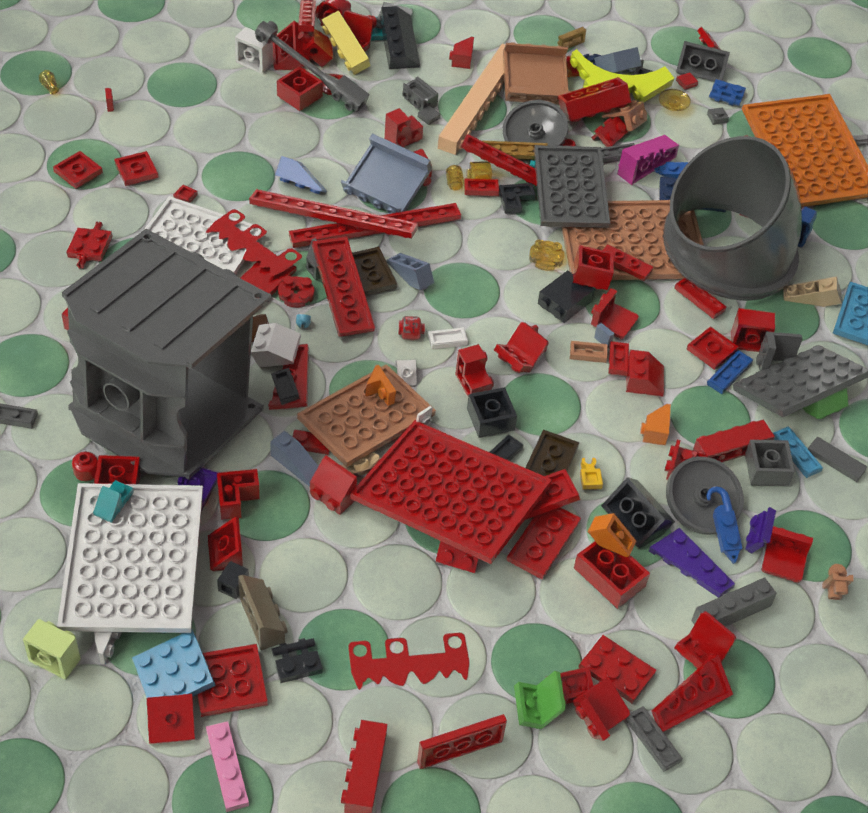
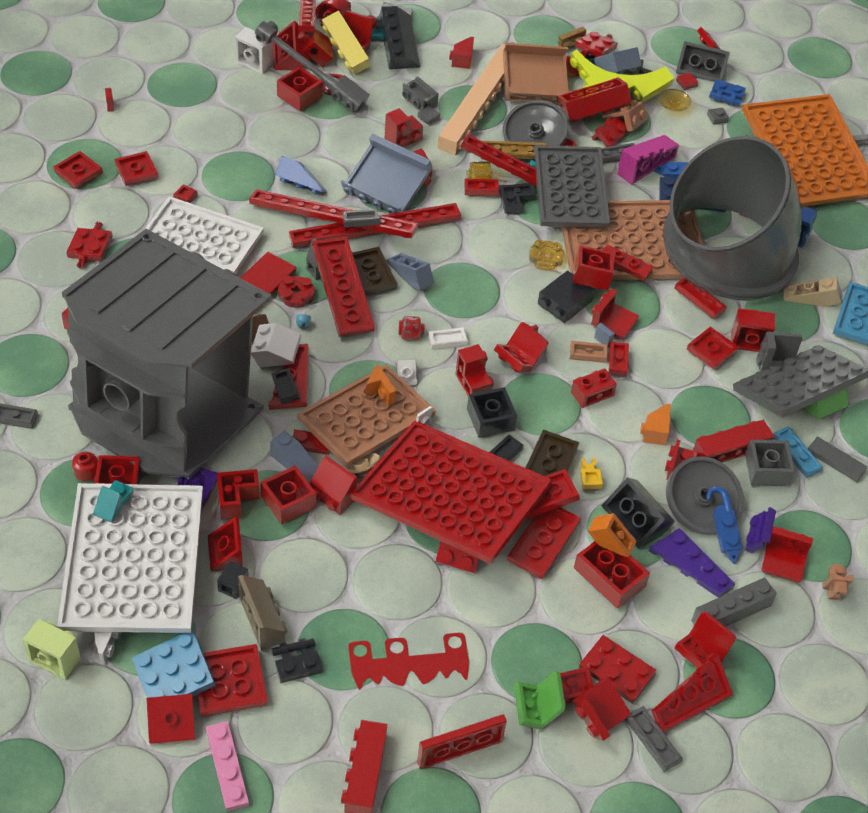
(48, 80): clear yellow cone -> none
(254, 250): red piece -> none
(288, 494): none -> red brick
(361, 218): none -> dark grey tile
(454, 177): clear yellow brick -> none
(593, 388): none -> red brick
(596, 44): none -> red plate
(644, 374): red slope -> none
(729, 372): blue tile -> none

